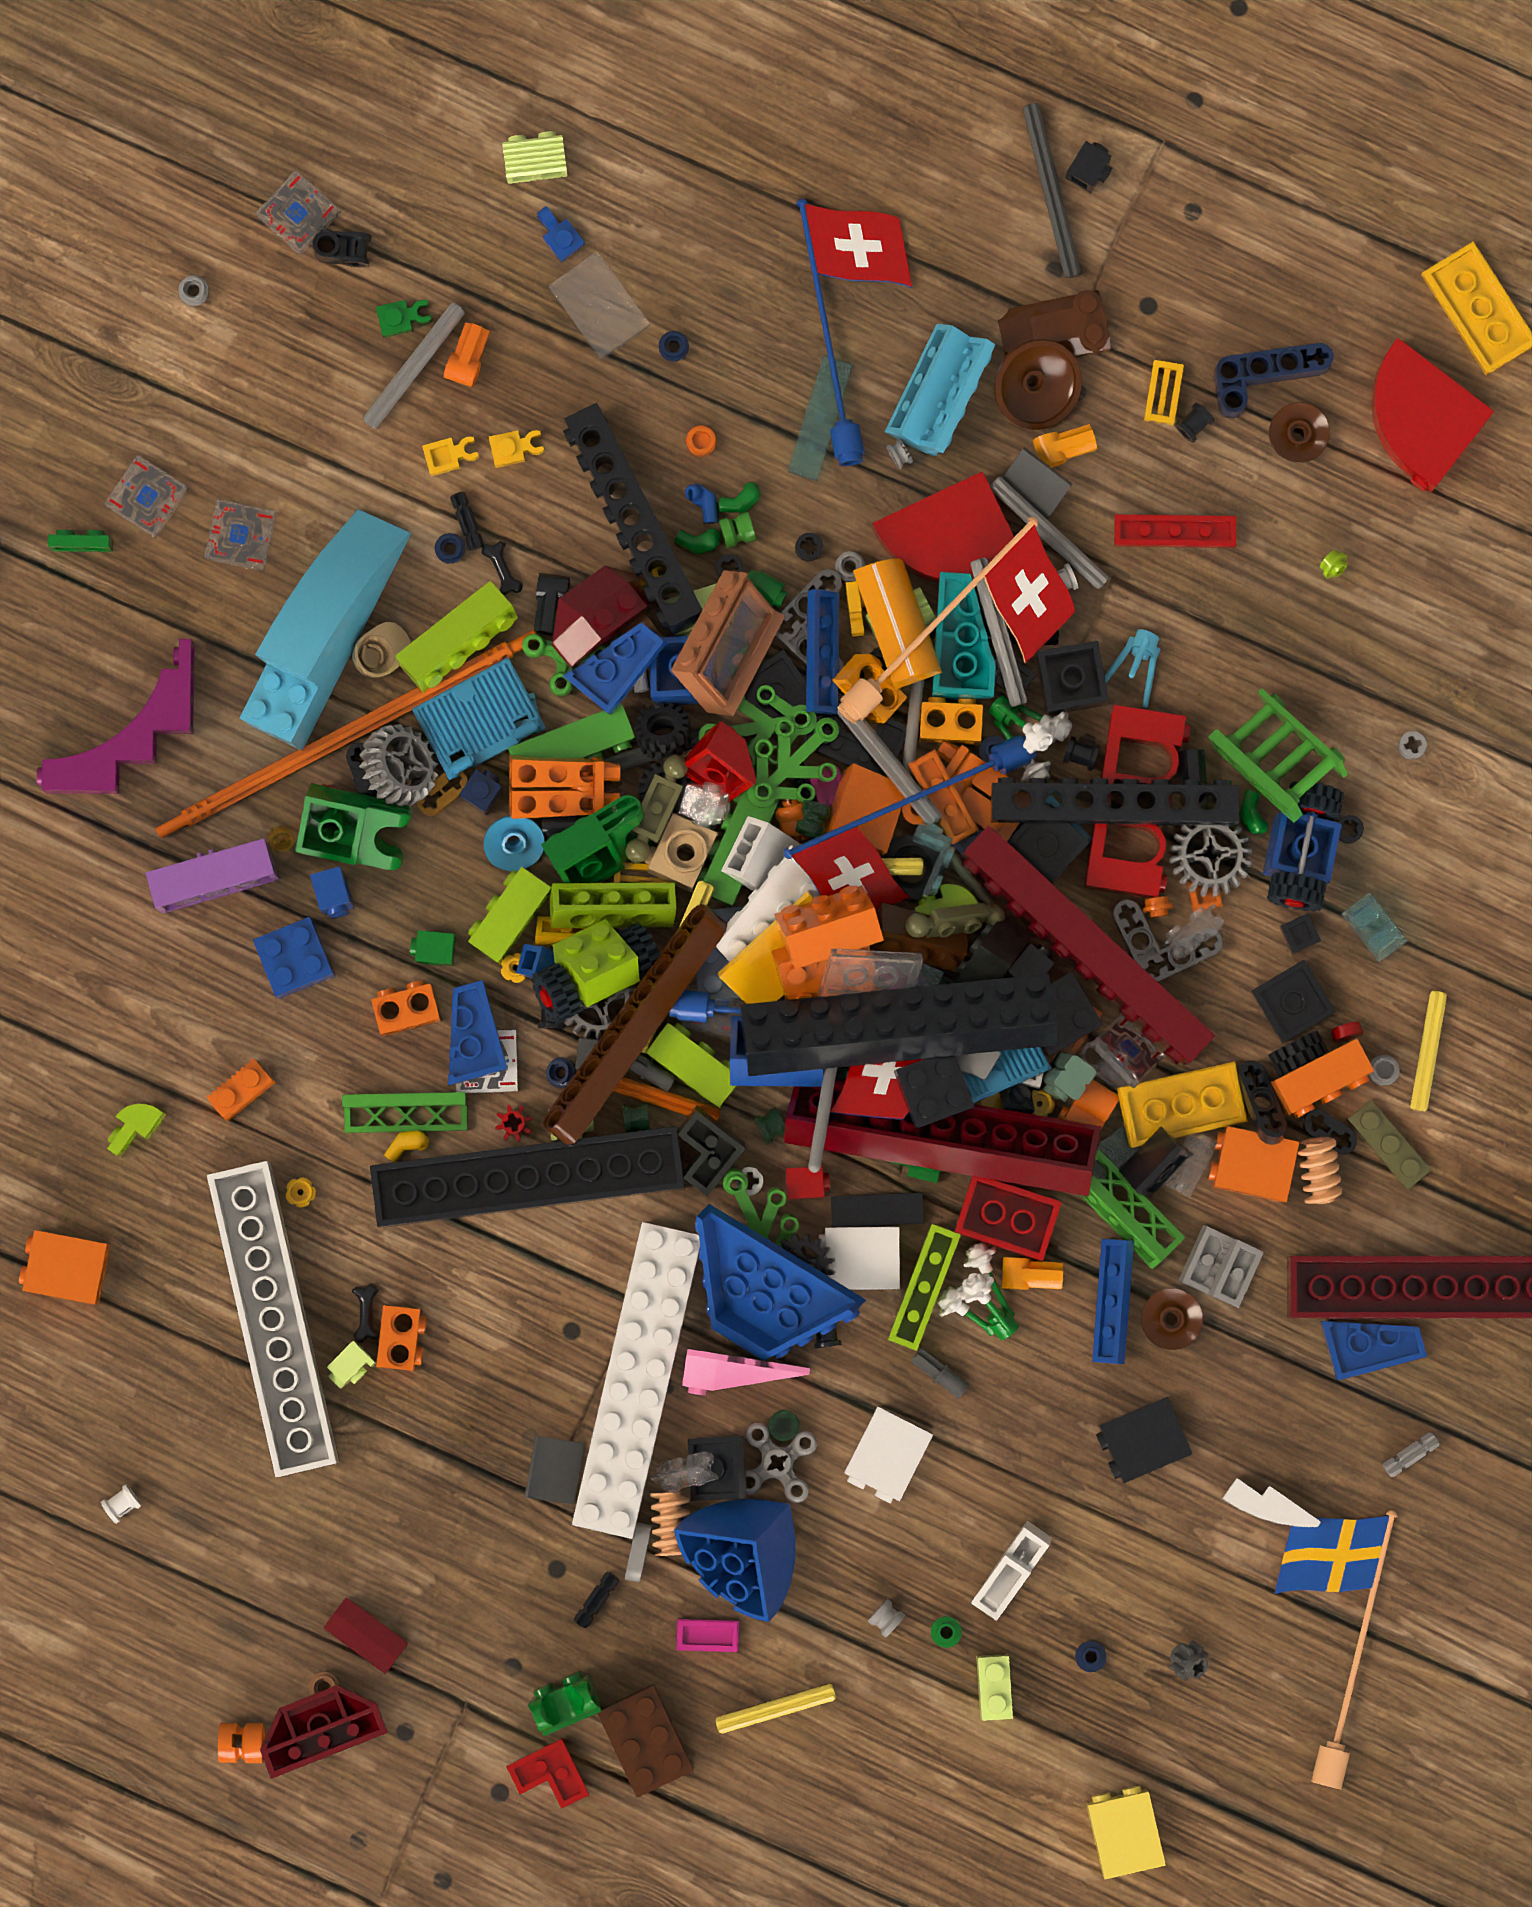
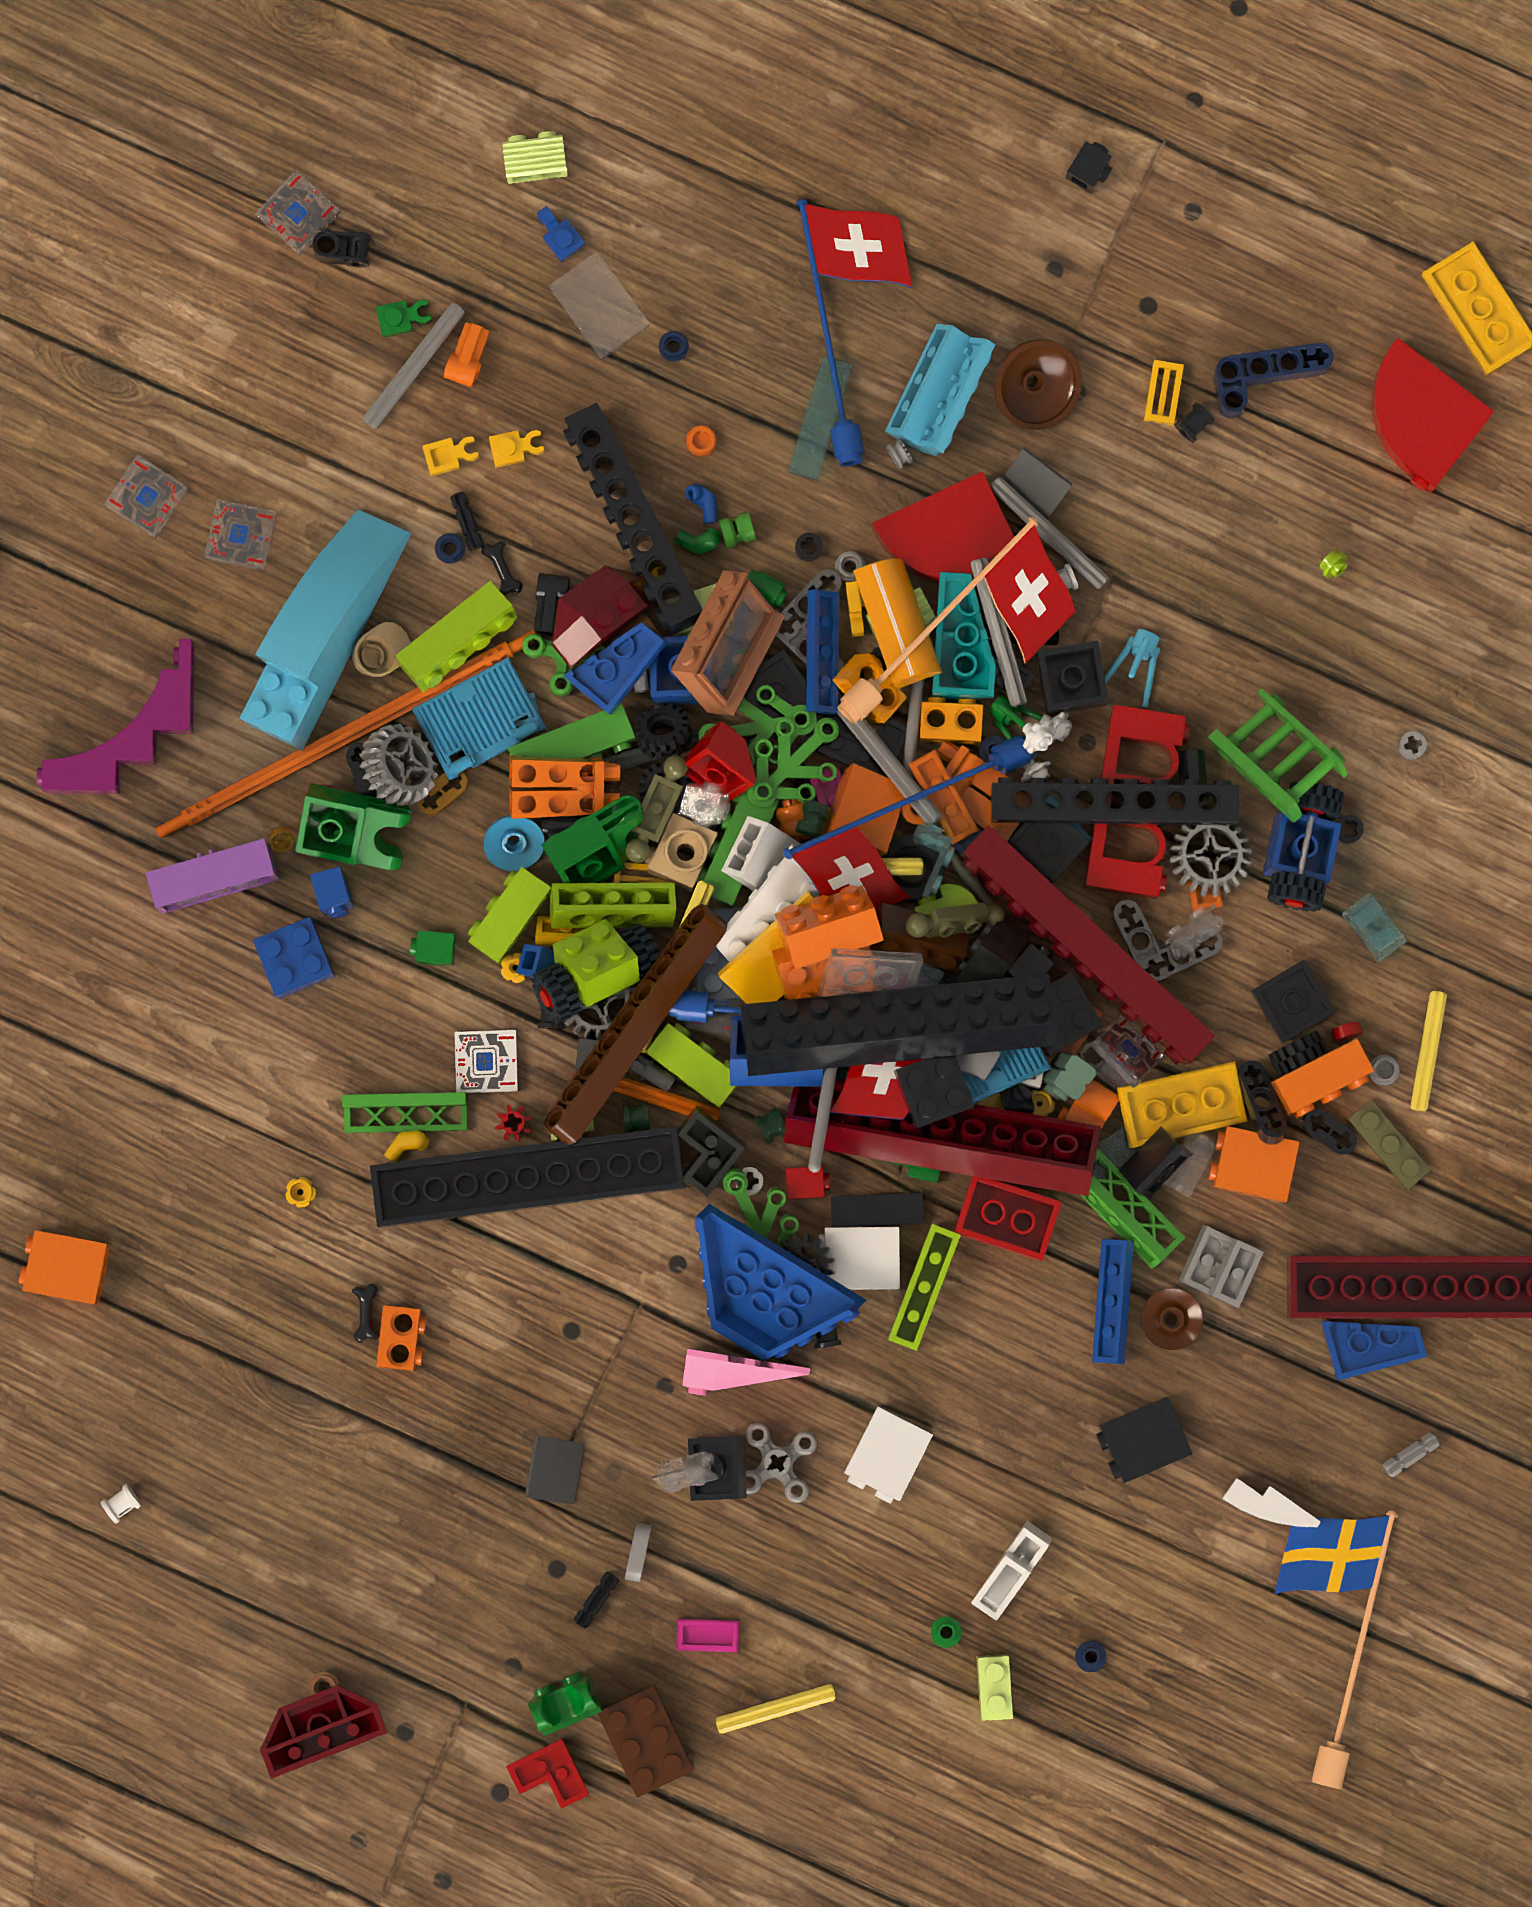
(91, 542): green plate -> none
(137, 1119): lime brick -> none
(193, 281): light grey plate -> none
(241, 1090): orange brick -> none
(252, 1739): orange wheel -> none
(273, 1319): white brick -> none
(350, 1365): yellowish green brick -> none
(365, 1635): dark red piece -> none
(407, 1016): orange brick -> none
(474, 1036): blue wing -> none
(482, 791): dark blue brick -> none
(553, 1069): dark blue plate -> none
(637, 1380): white brick -> none
(669, 1518): light nougat piece -> none
(727, 559): black bush -> none
(742, 1552): blue brick -> none
(743, 501): green arm -> none
(781, 1422): clear green wheel -> none
(886, 1617): light grey wheel -> none
(940, 1373): dark grey axle -> none
(978, 1288): white plant -> none
(1026, 1274): light orange piece -> none
(1051, 190): dark grey axle -> none
(1057, 447): light orange piece -> none
(1071, 321): reddish brown slope -> none
(1081, 753): black bush -> none
(1125, 1832): light yellow brick -> none
(1157, 906): orange plate -> none
(1174, 531): red plate -> none
(1189, 1660): dark grey gear -> none
(1250, 816): green arm -> none
(1300, 933): black plate -> none
(1303, 418): reddish brown dish -> none
(1321, 1170): light nougat piece -> none

